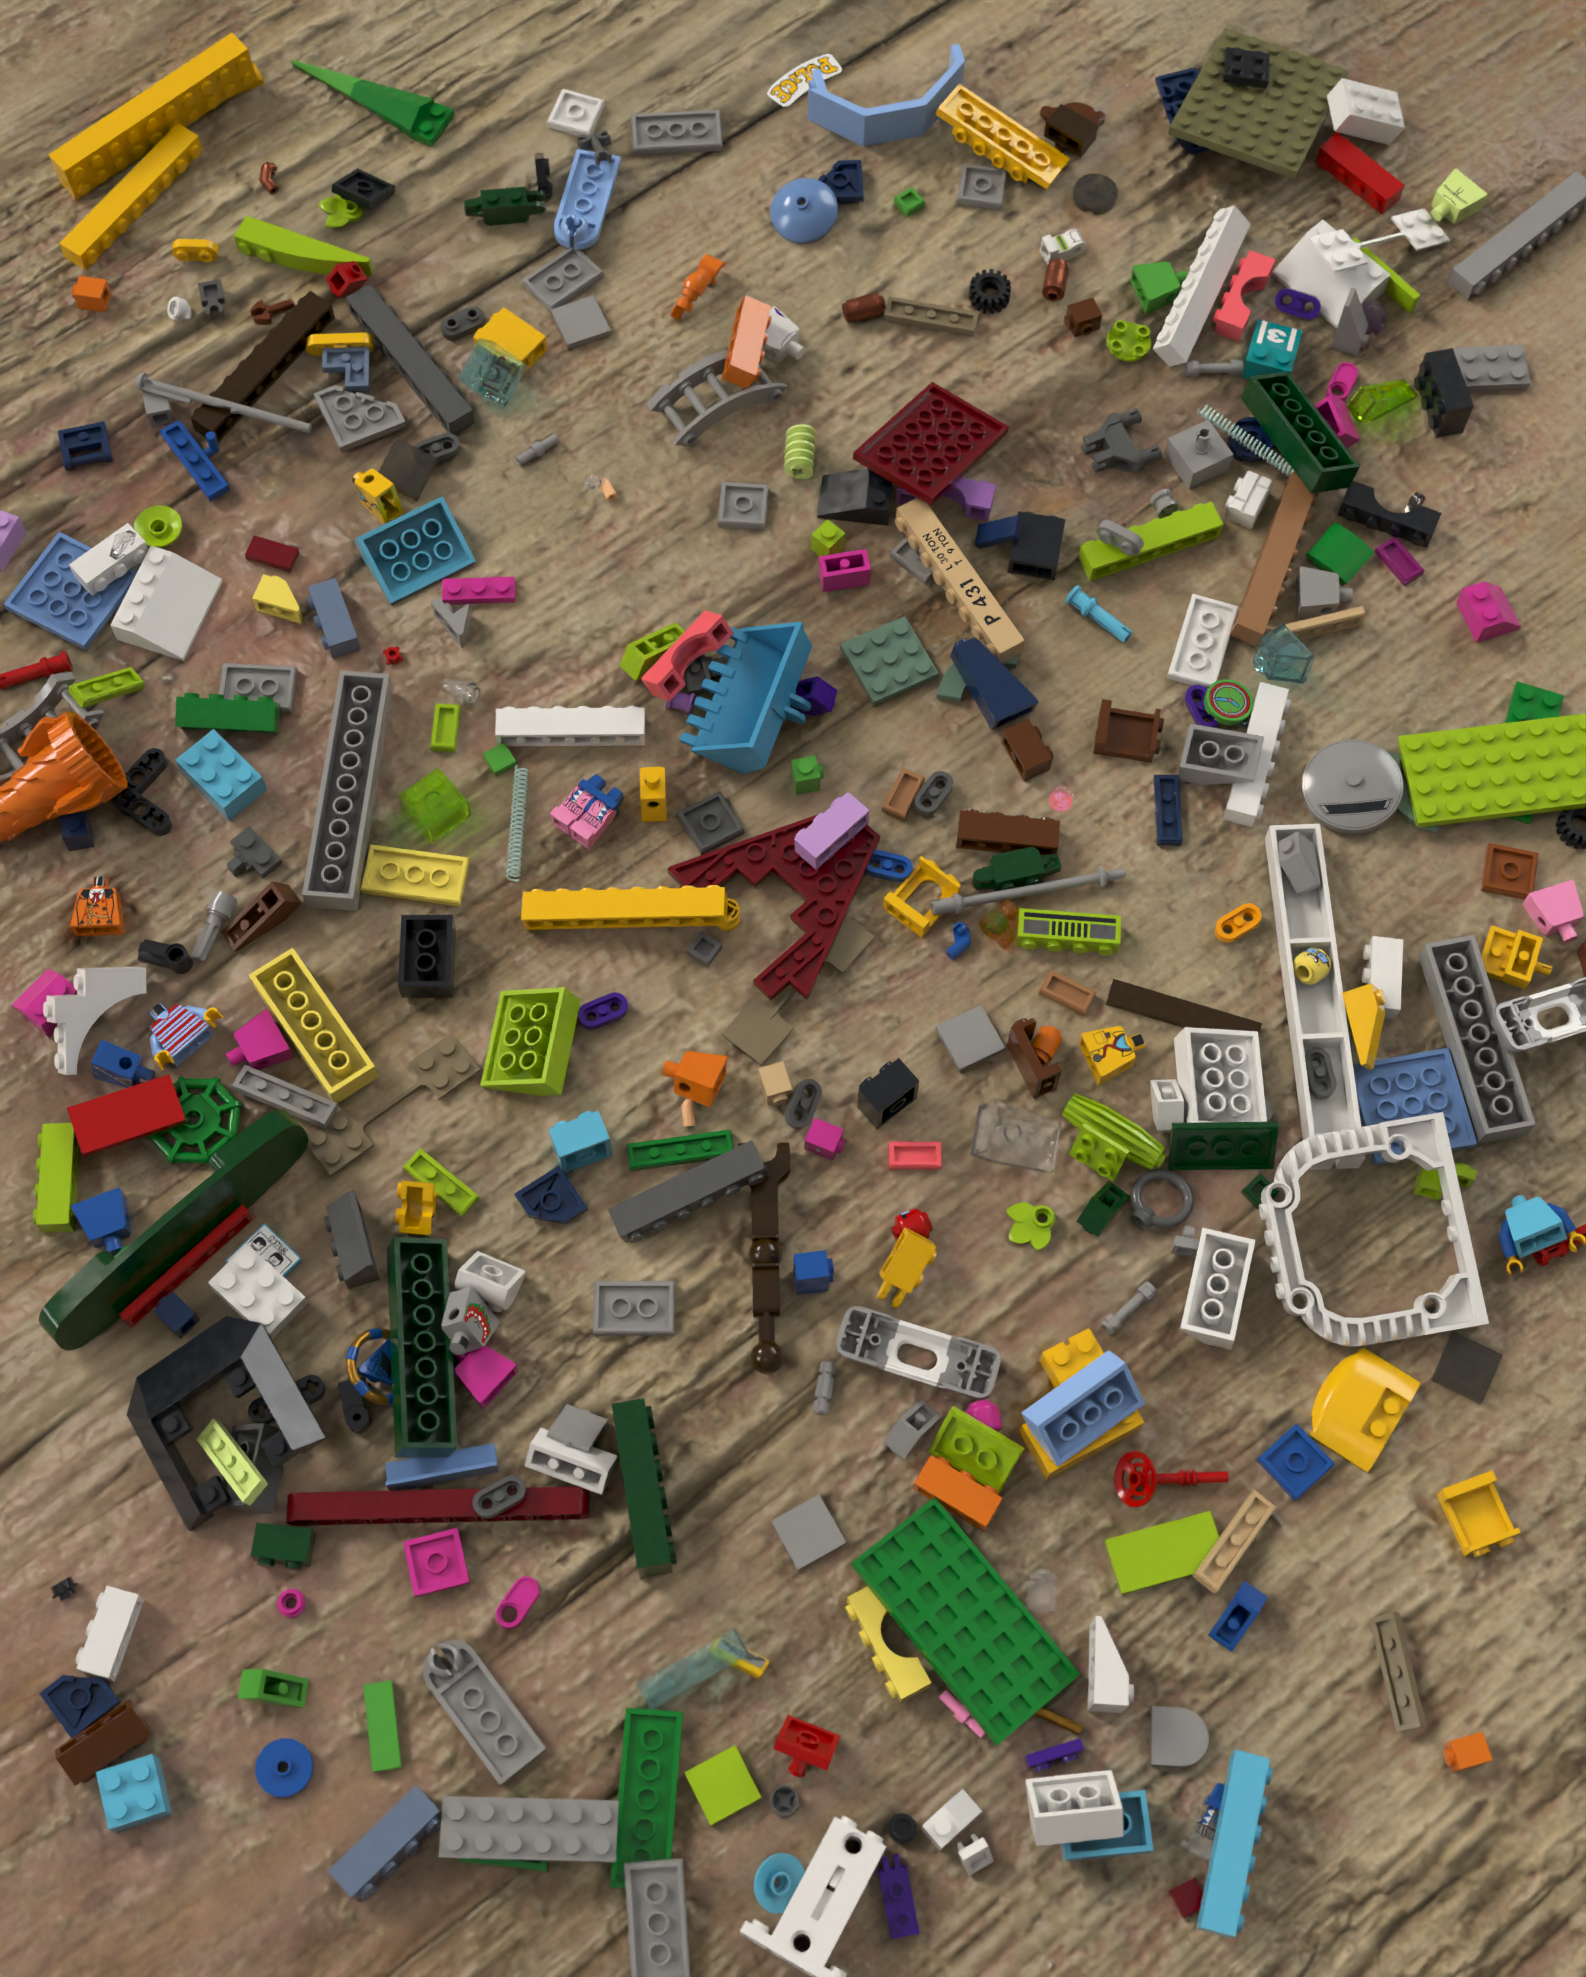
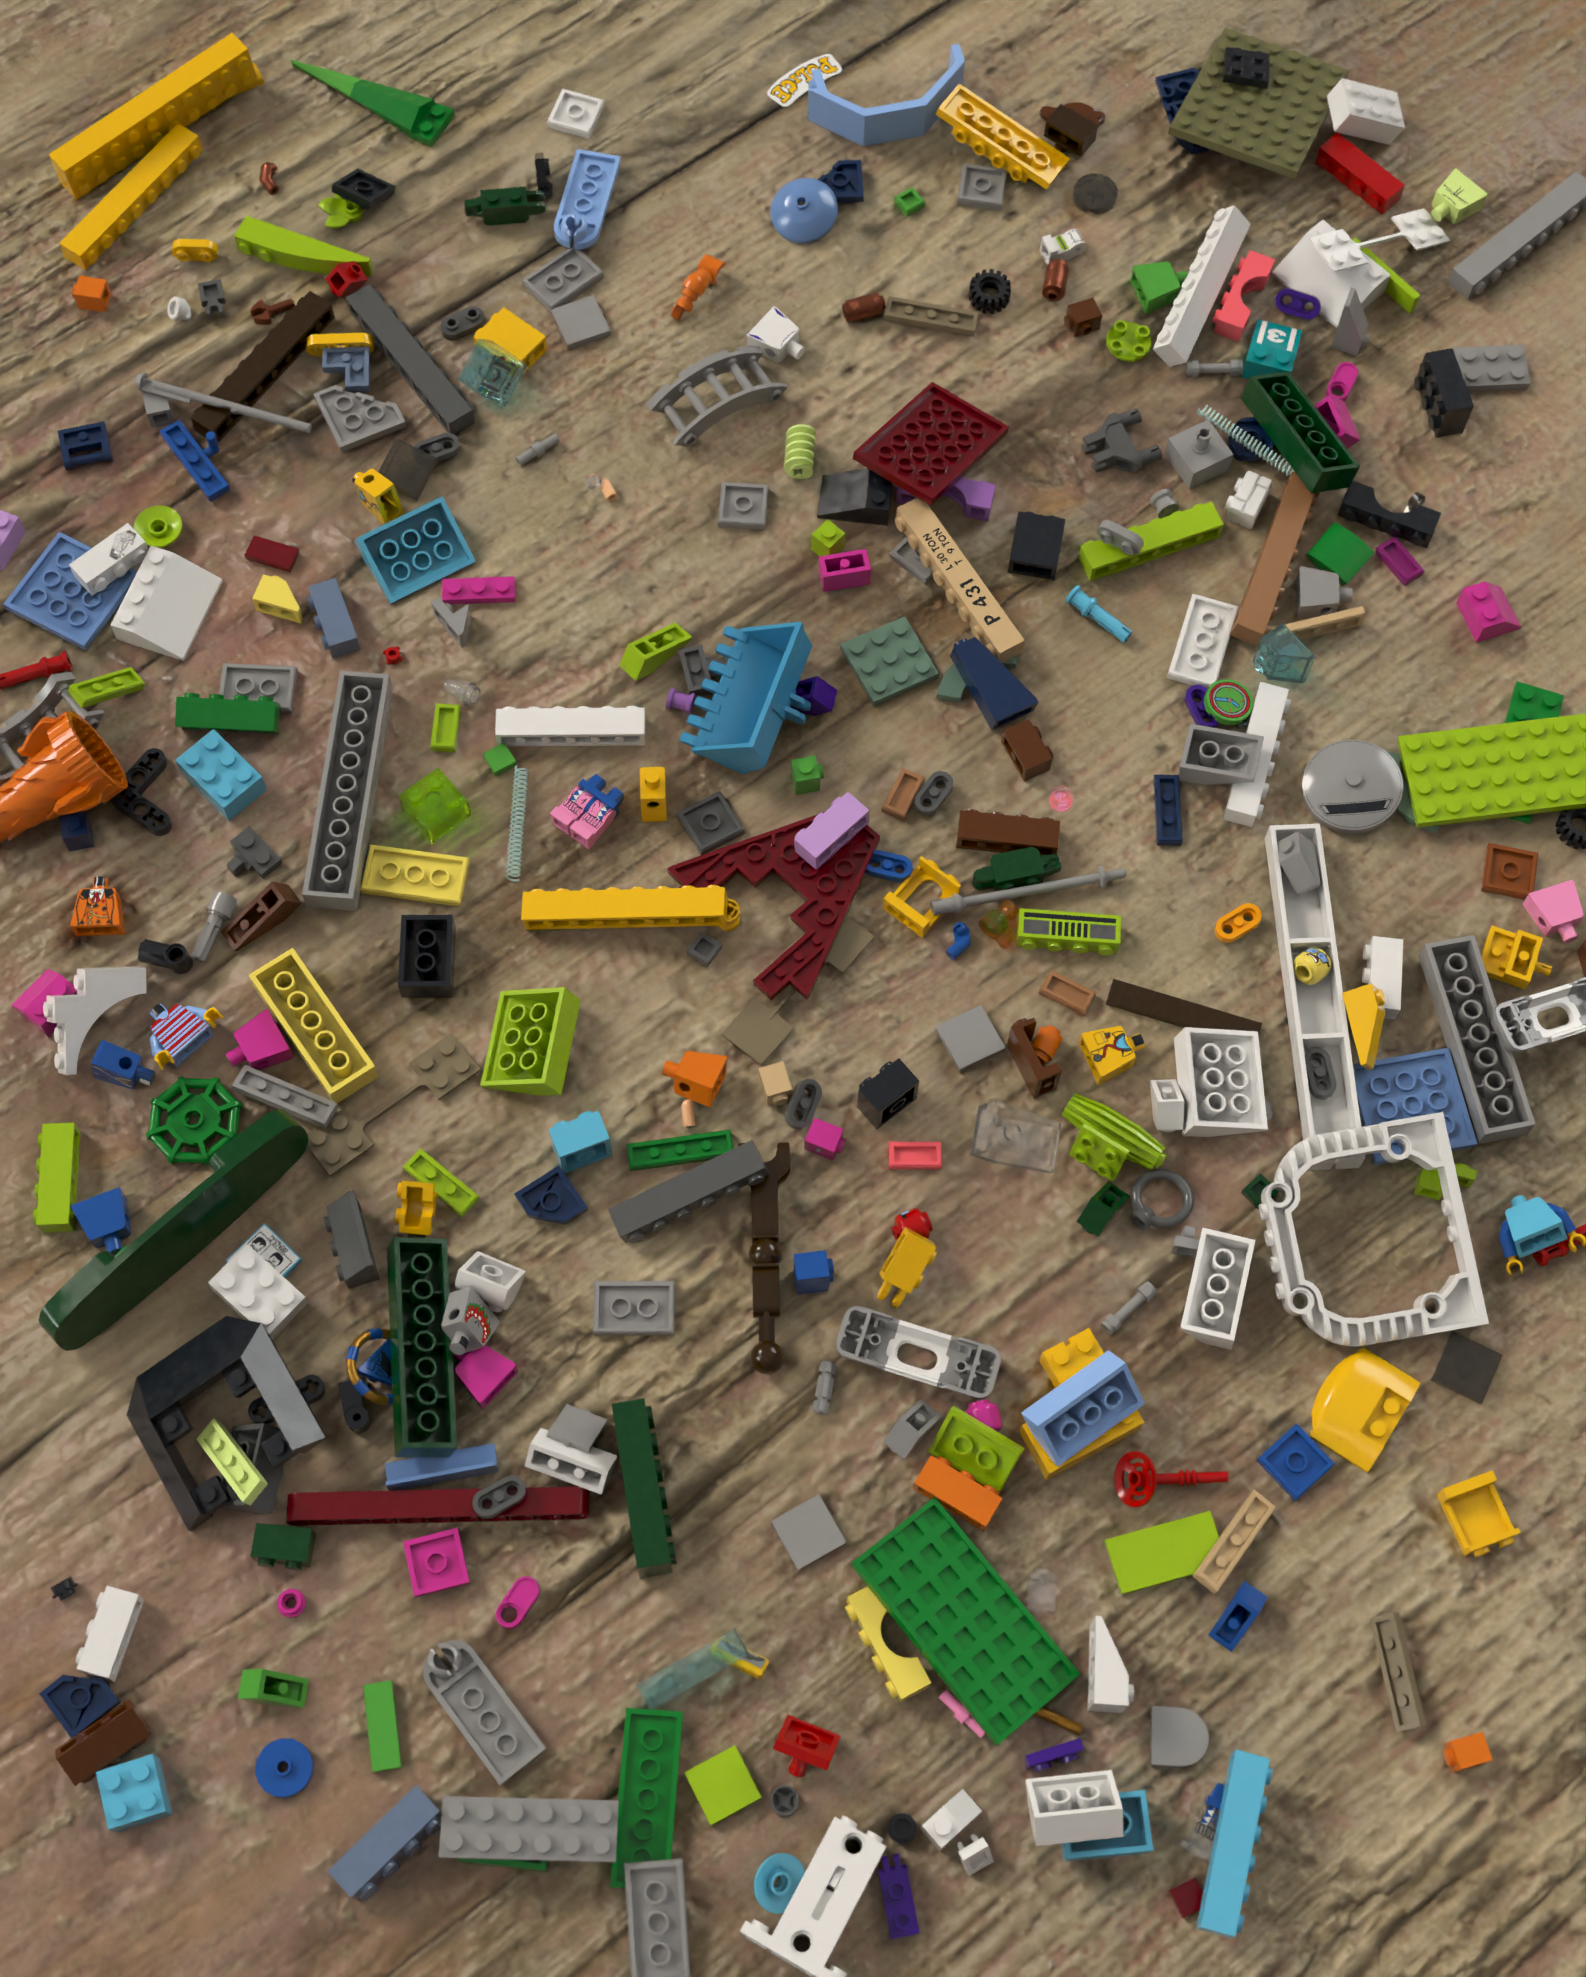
(126, 1115): red tile -> none
(176, 1315): dark blue brick -> none
(186, 1266): red tile -> none
(596, 141): dark grey bar -> none
(602, 1010): dark purple plate -> none
(676, 132): light grey tile -> none
(704, 635): coral arch -> none
(746, 342): brick -> none
(998, 531): dark blue tile -> none
(1027, 1226): lime plate -> none
(1127, 733): reddish brown panel -> none
(1222, 1145): dark green tile -> none
(1375, 316): head -> none
(1380, 399): clear neon green slope -> none

